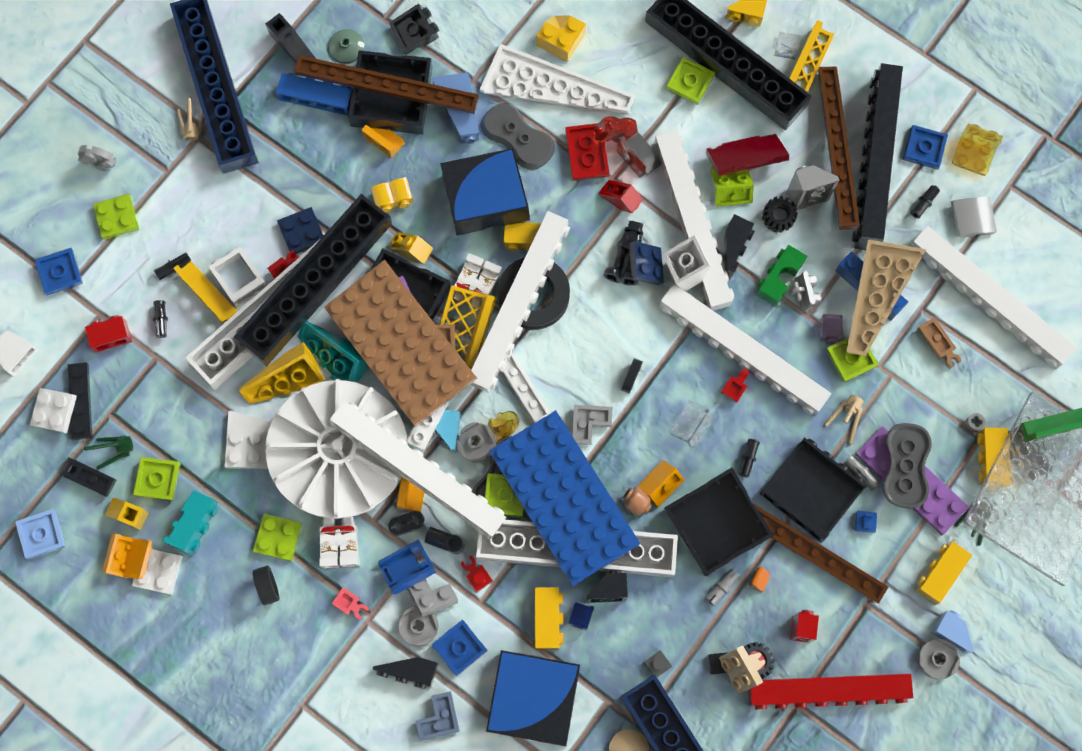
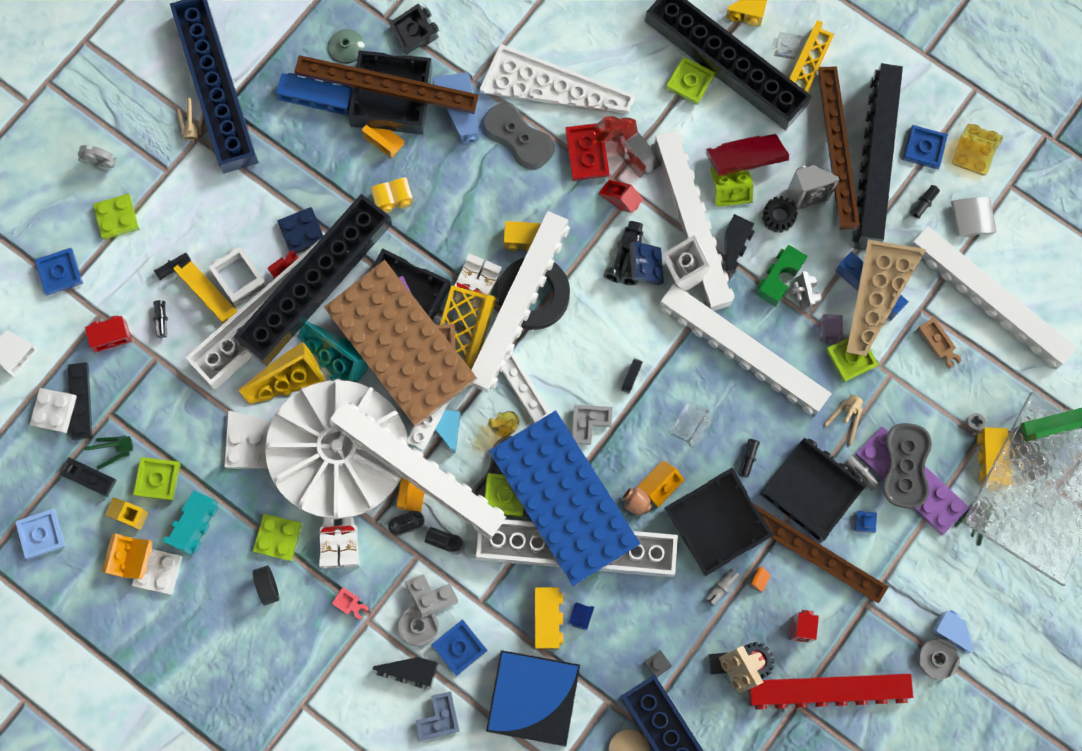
(287, 38): black slope -> none
(402, 568): blue container -> none
(410, 247): yellow slope -> none
(466, 439): light grey plate -> none
(478, 576): red plate -> none
(485, 191): tile -> none
(561, 36): yellow slope -> none
(610, 588): black slope -> none
(735, 387): red plate -> none
(943, 572): yellow brick -> none

